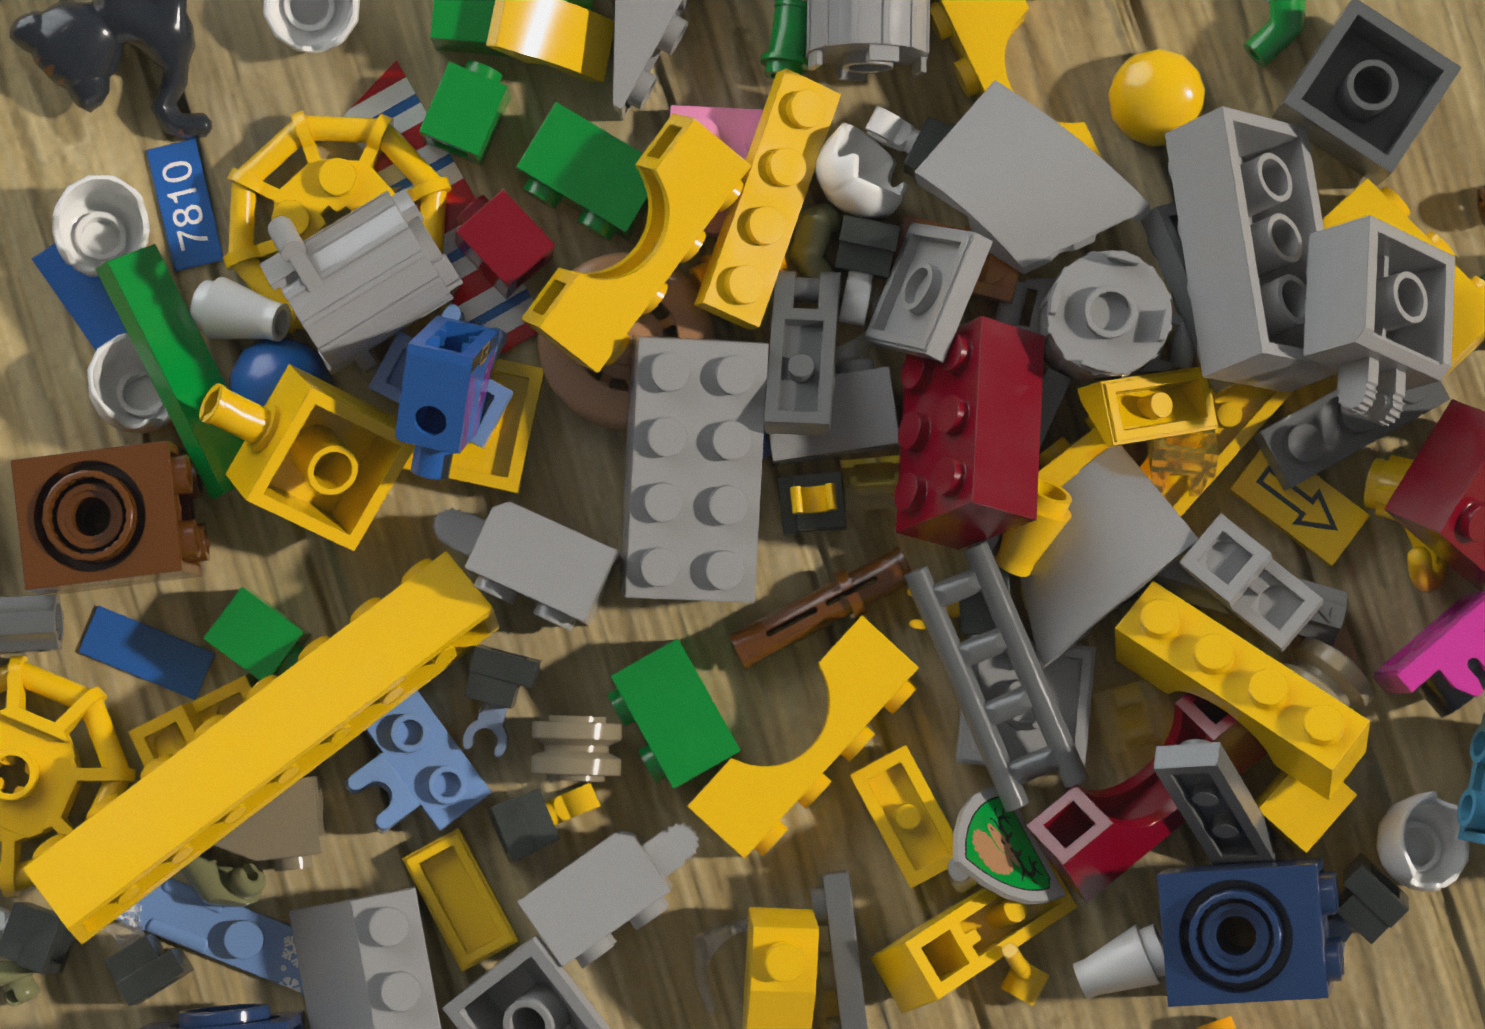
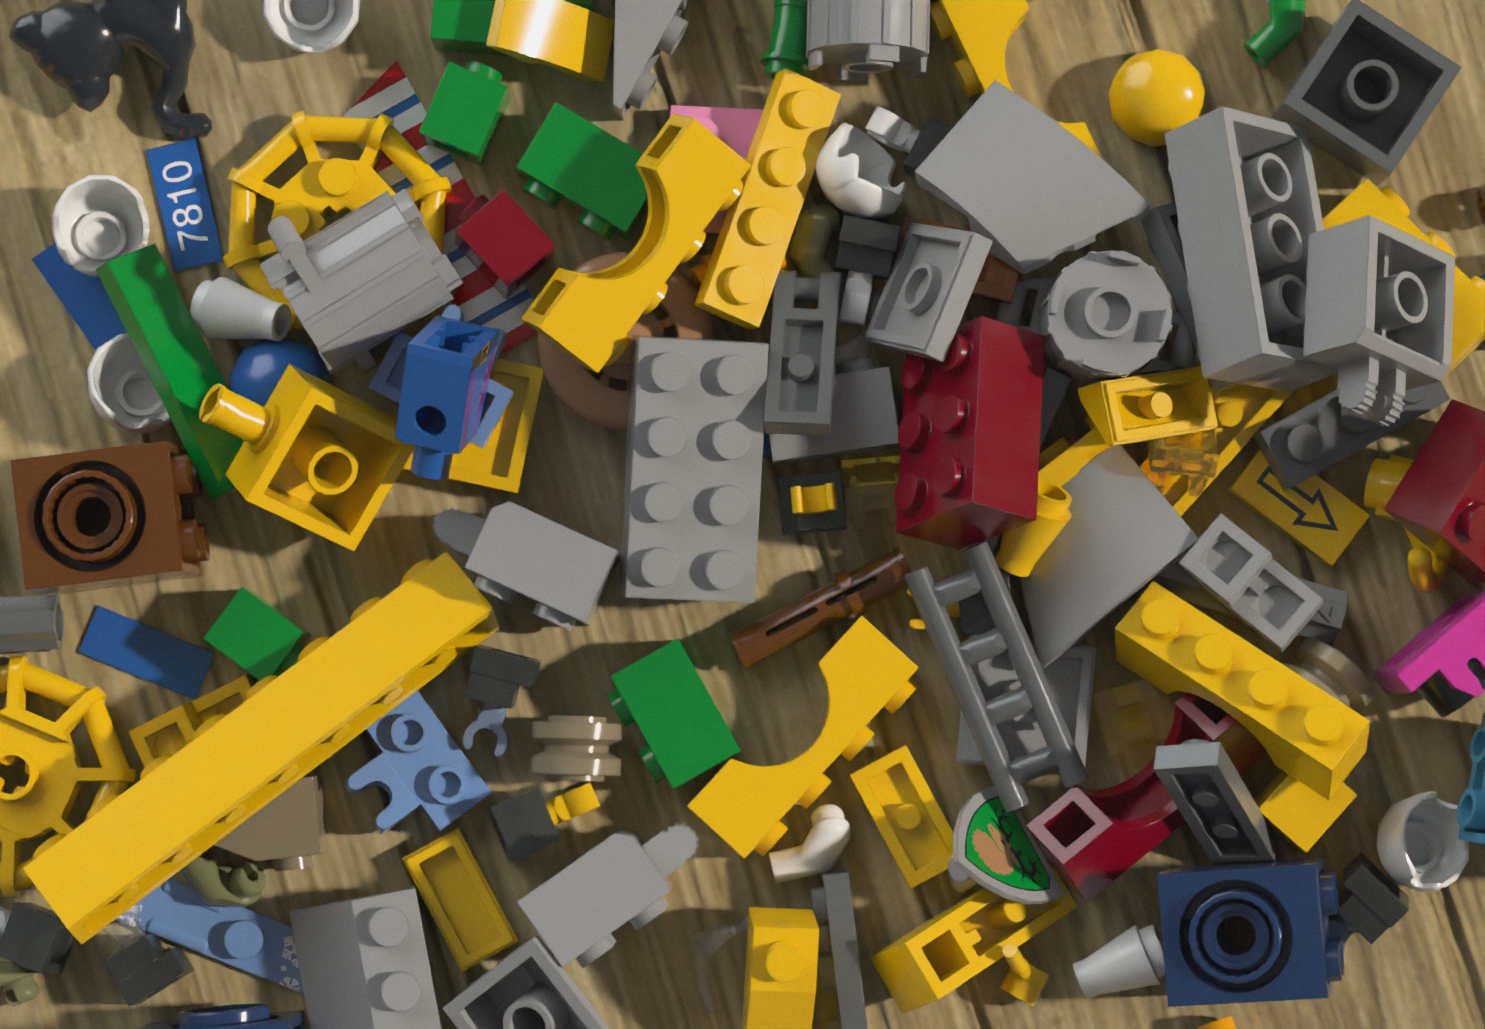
(819, 850): none -> white arm

